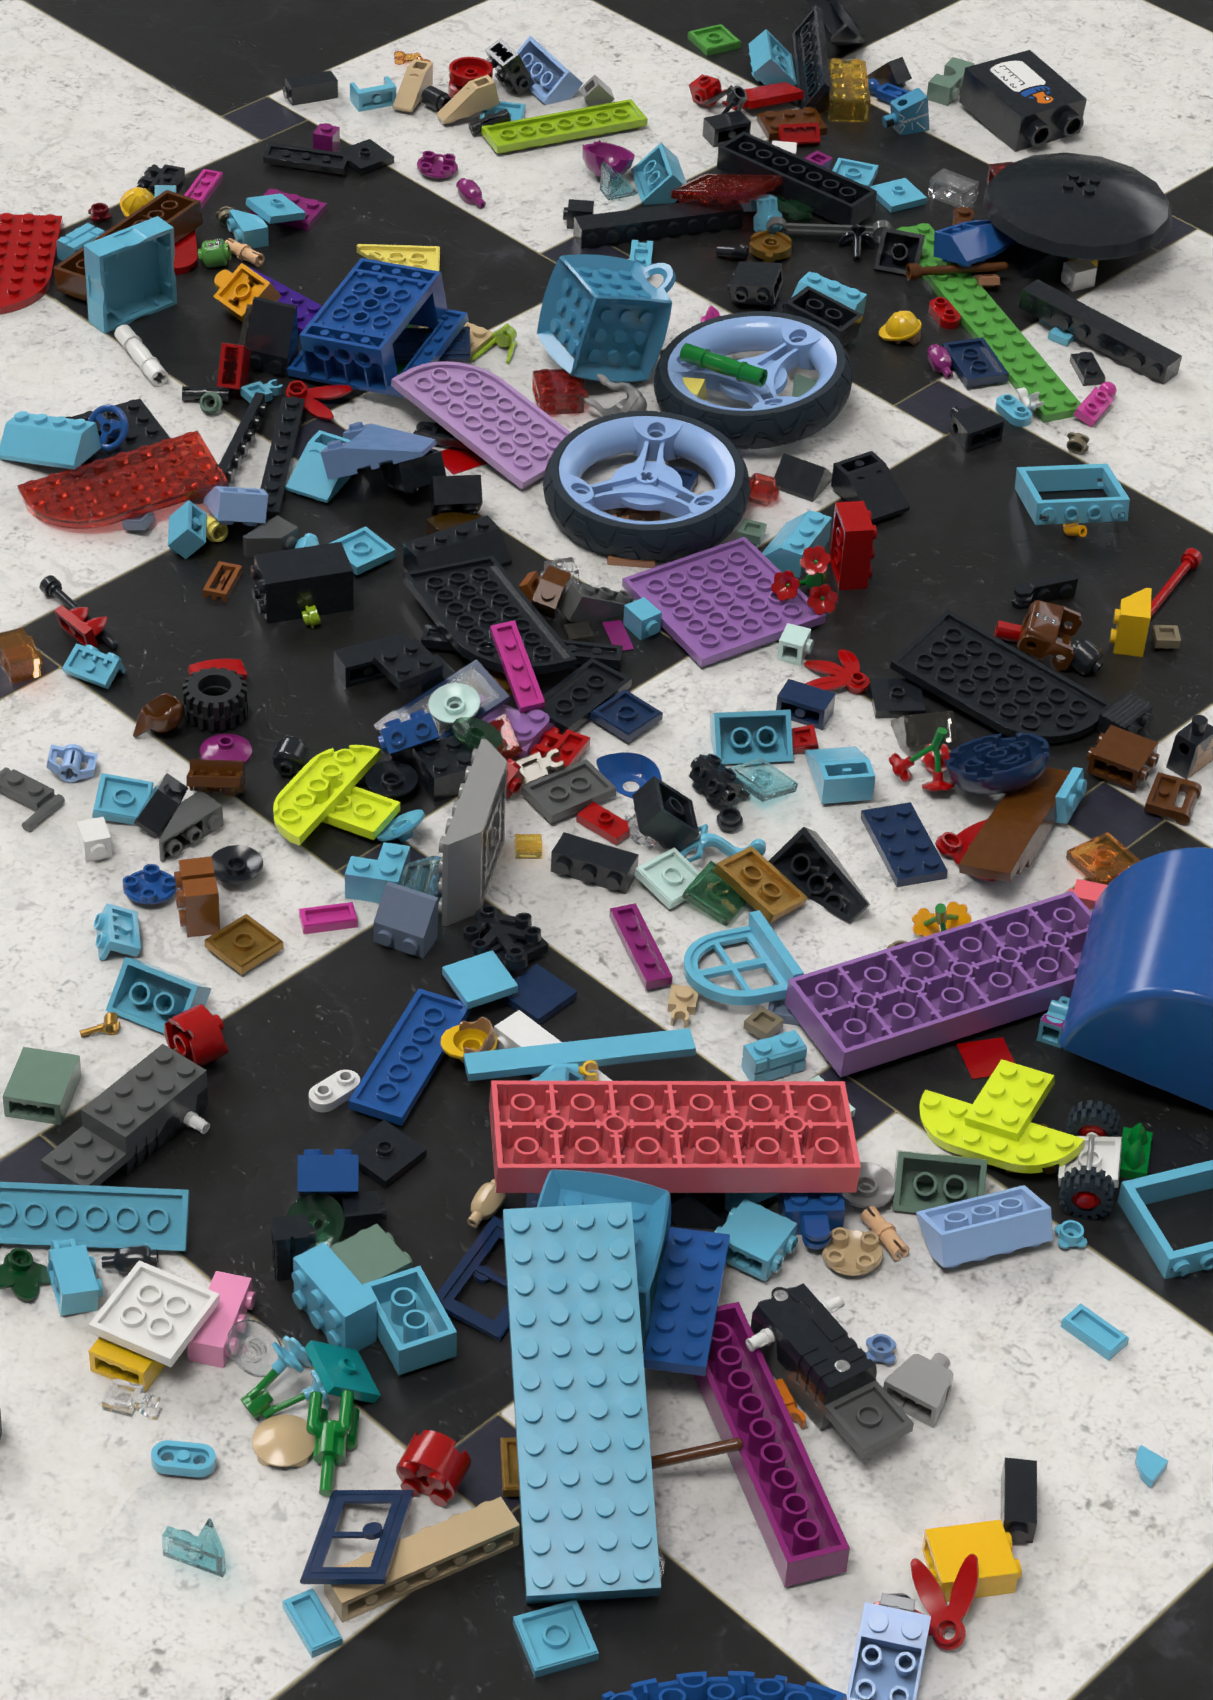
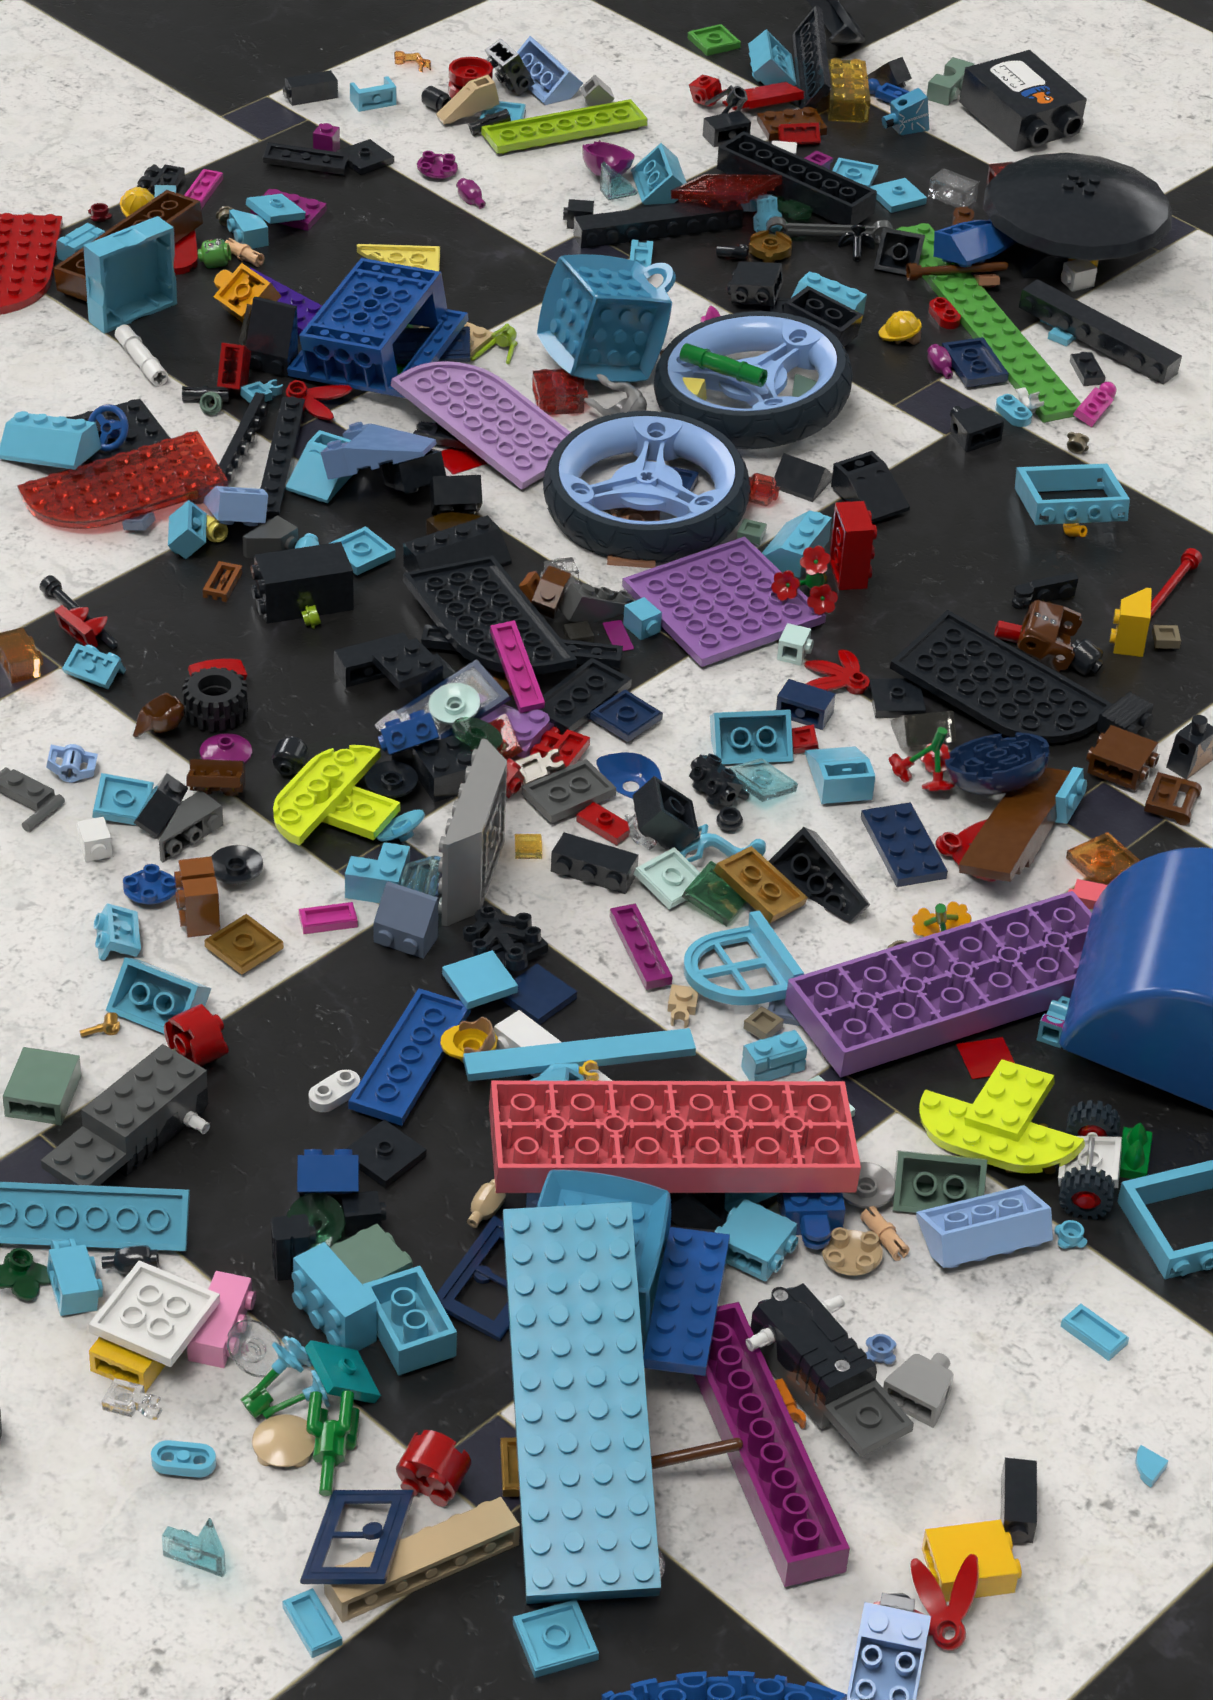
(416, 79): tan slope -> none

